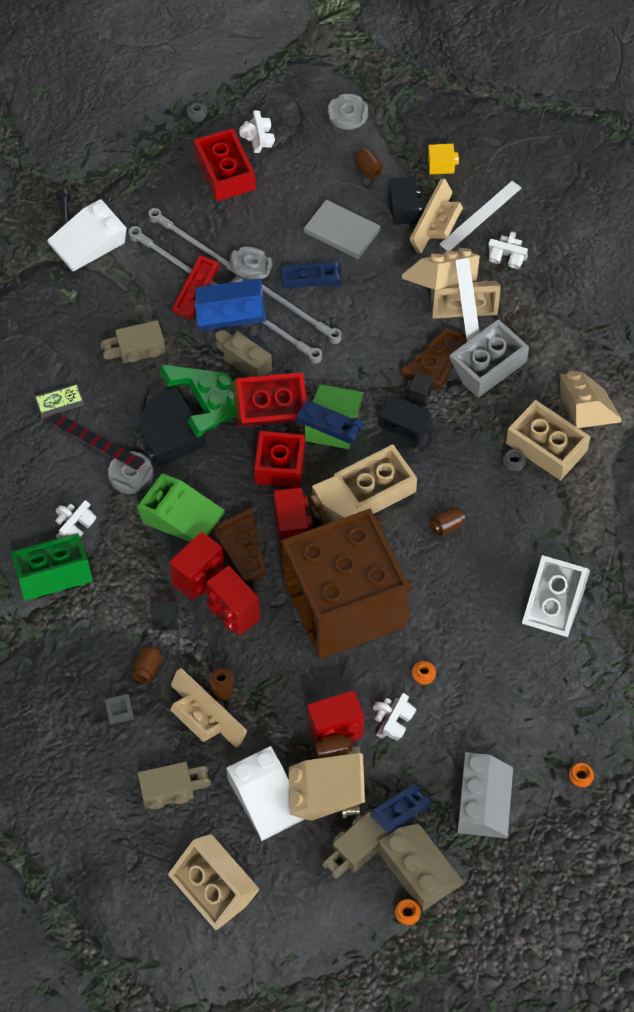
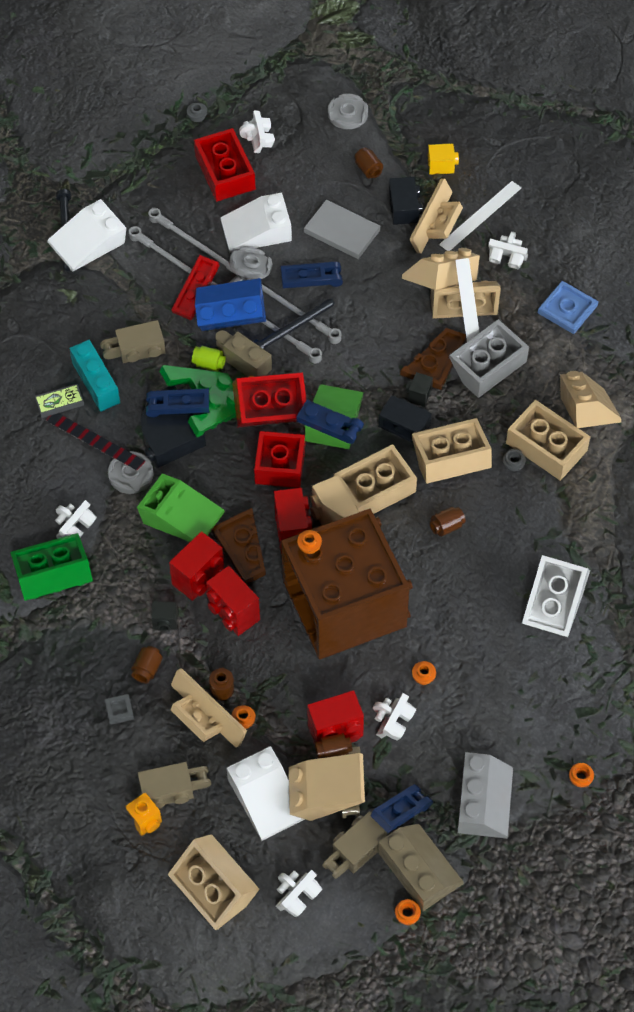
(94, 375): none -> teal brick
(145, 814): none -> light orange bracket
(177, 402): none -> dark blue plate
(208, 358): none -> lime brick
(243, 709): none -> orange plate
(258, 223): none -> white slope
(290, 901): none -> white hips
(295, 324): none -> black bar
(312, 547): none -> orange plate
(452, 450): none -> tan slope
(567, 307): none -> medium blue tile

